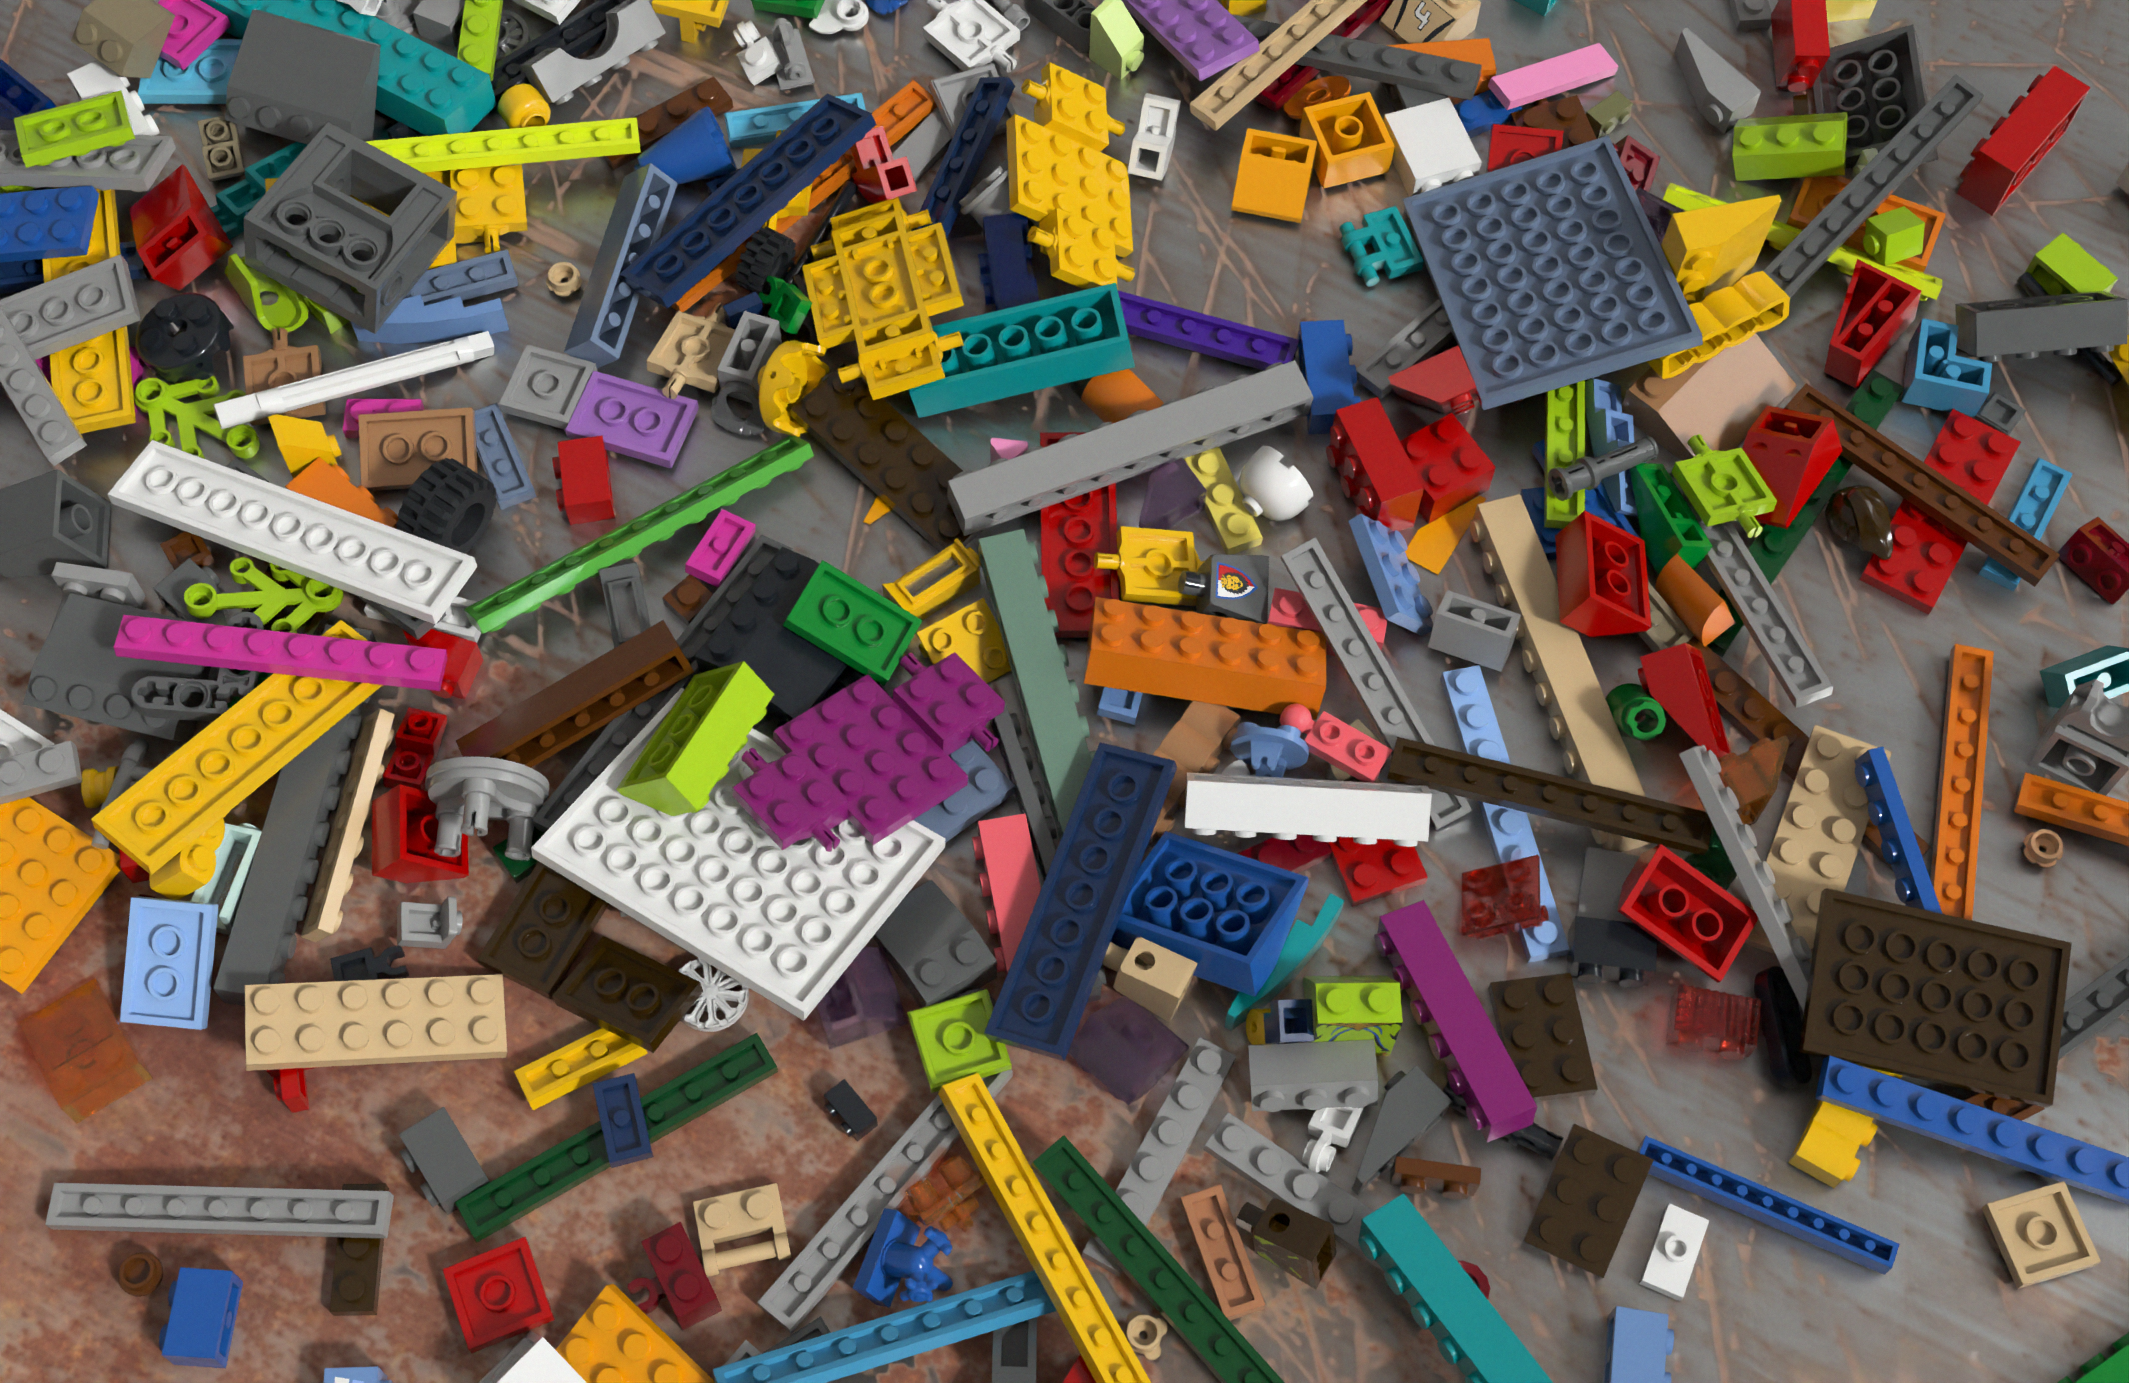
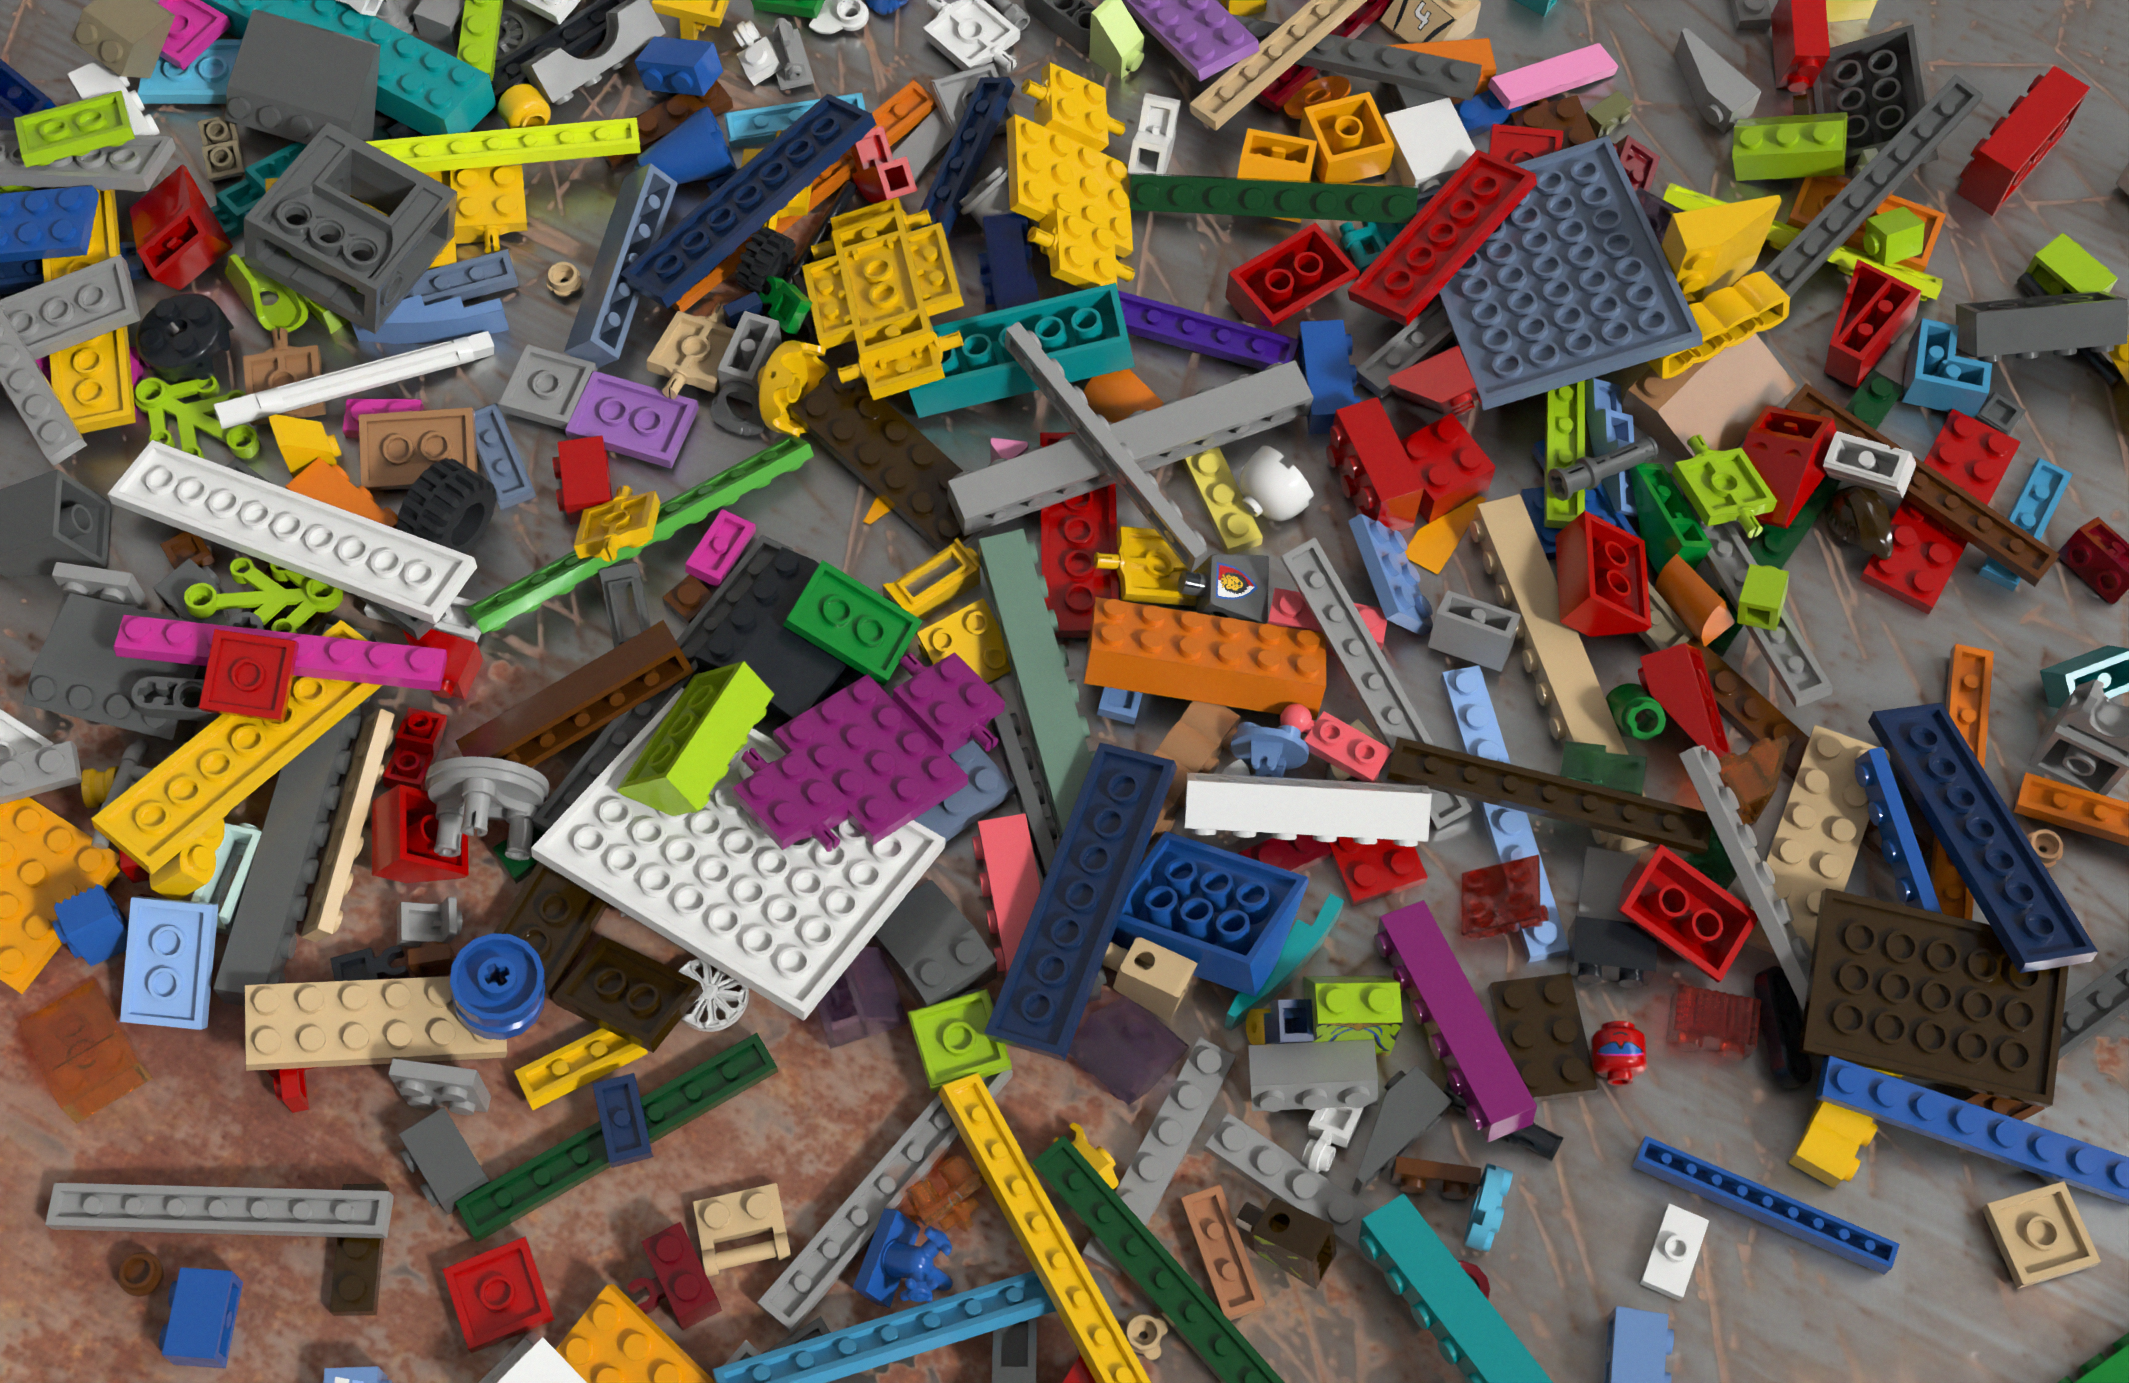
(91, 925): none -> blue brick
(249, 675): none -> red plate
(431, 959): none -> reddish brown plate
(441, 1086): none -> light grey plate
(497, 986): none -> blue wheel
(617, 524): none -> yellow plate
(679, 66): none -> blue brick
(850, 1110): black piece -> none
(1098, 1157): none -> yellow plate
(1114, 456): none -> light grey plate
(1171, 496): clear purple slope -> none
(1273, 198): none -> dark green plate
(1288, 277): none -> red slope
(1442, 237): none -> red plate
(1486, 1209): none -> medium azure plate
(1588, 1200): dark brown plate -> none
(1610, 770): none -> clear green slope
(1619, 1052): none -> red head
(1763, 597): none -> lime brick
(1869, 464): none -> white brick
(1982, 838): none -> dark blue plate

